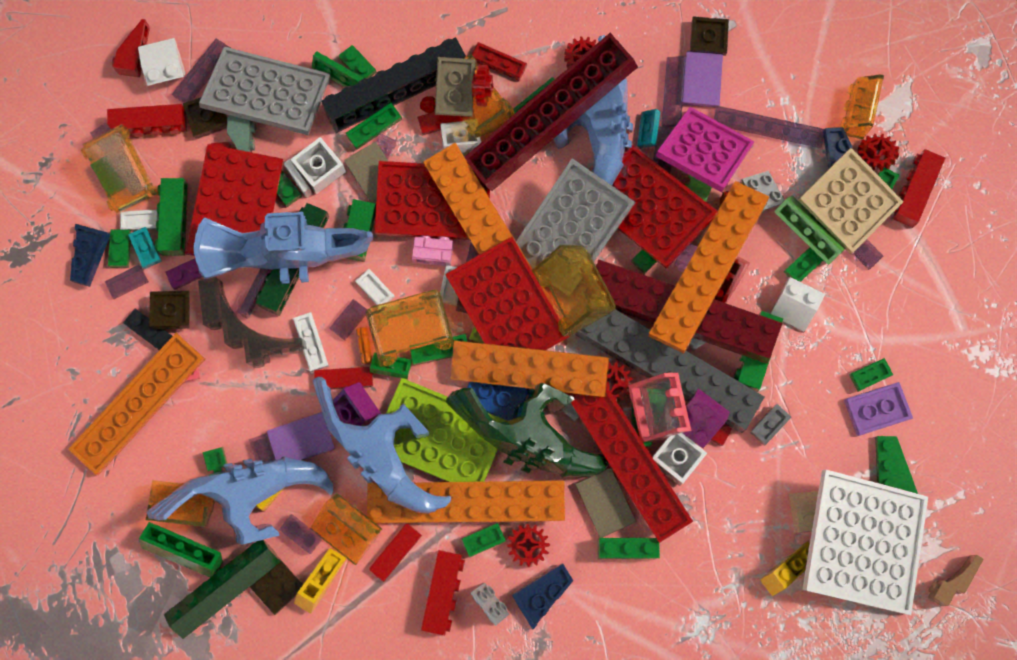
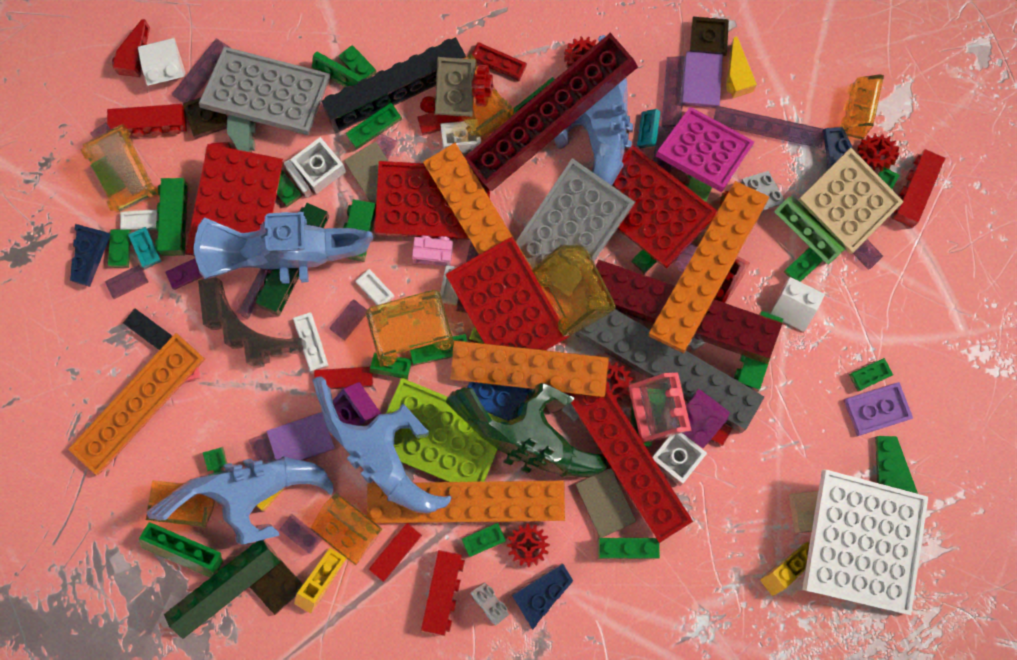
(169, 310): dark brown plate -> none
(364, 345): orange axle -> none
(739, 77): none -> yellow slope
(770, 424): flat silver plate -> none
(944, 591): medium nougat slope -> none

